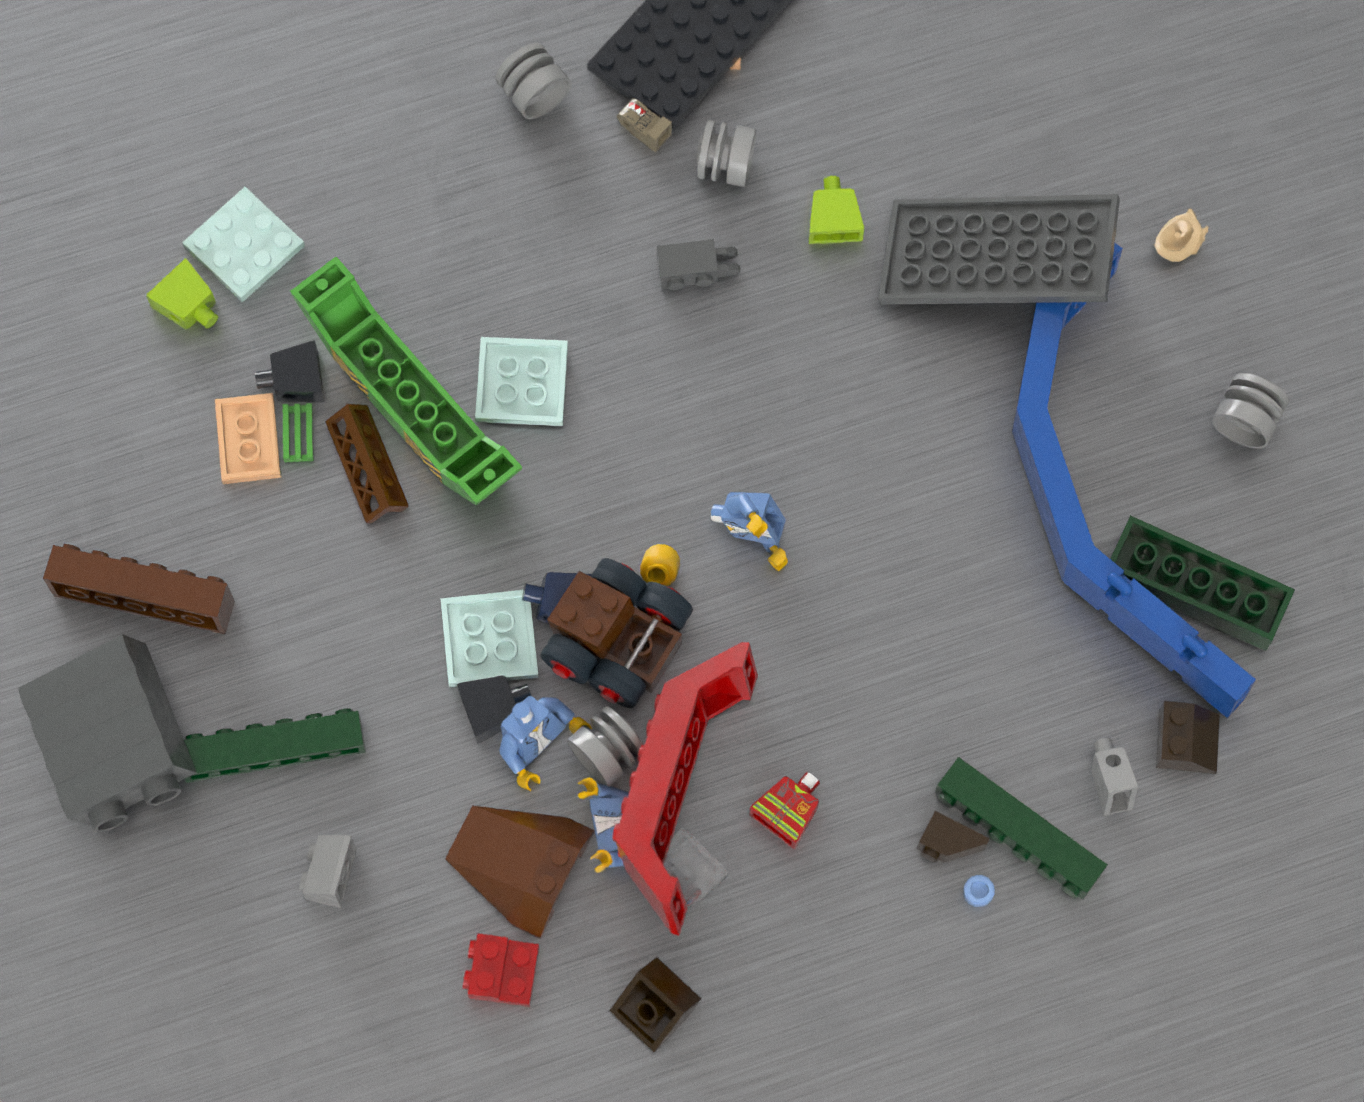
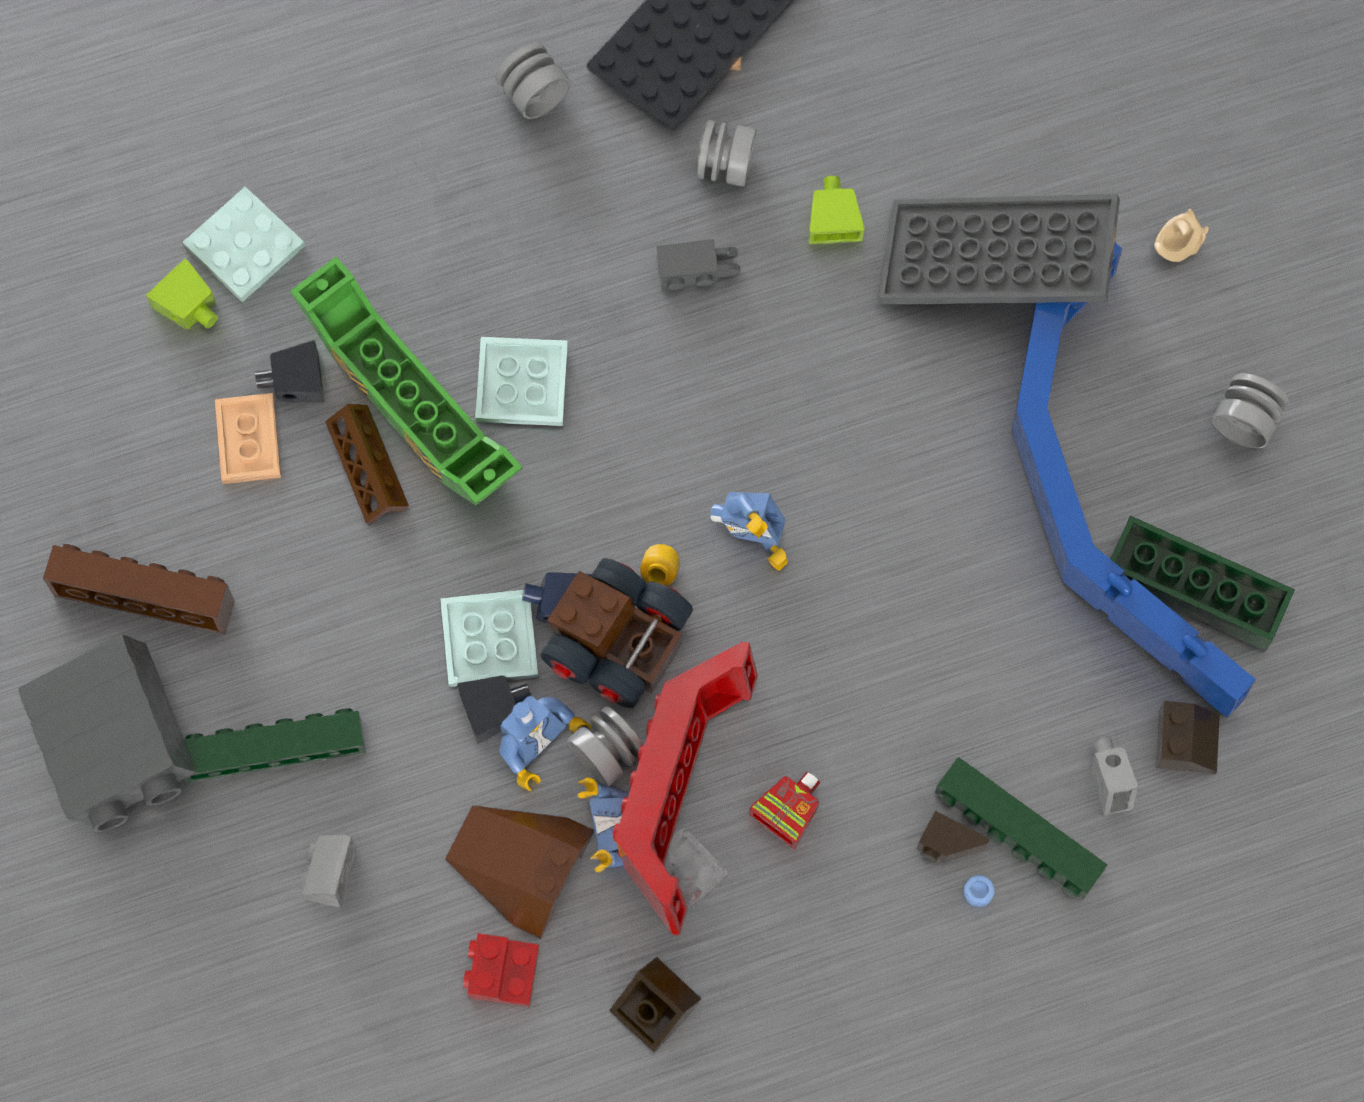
(297, 409): bright green tile -> none
(645, 124): dark tan leg -> none

